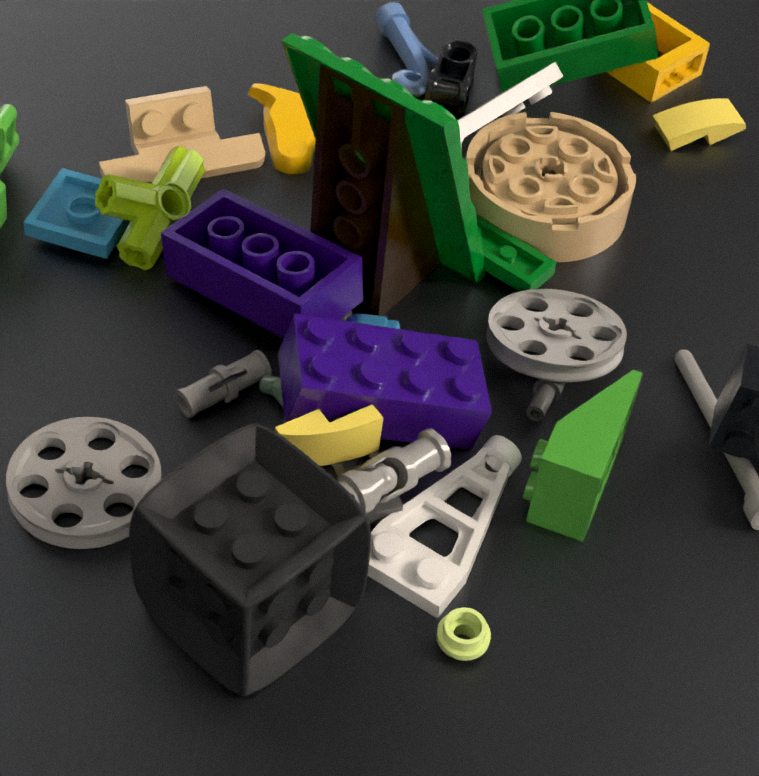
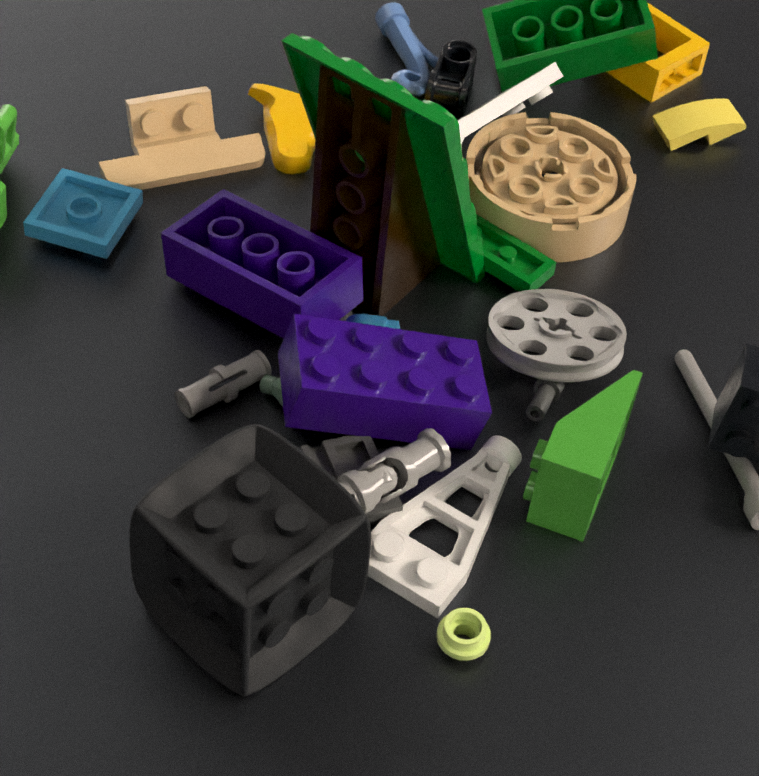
(77, 462): light grey wedge -> none
(150, 206): lime piece -> none
(335, 440): light yellow slope -> none

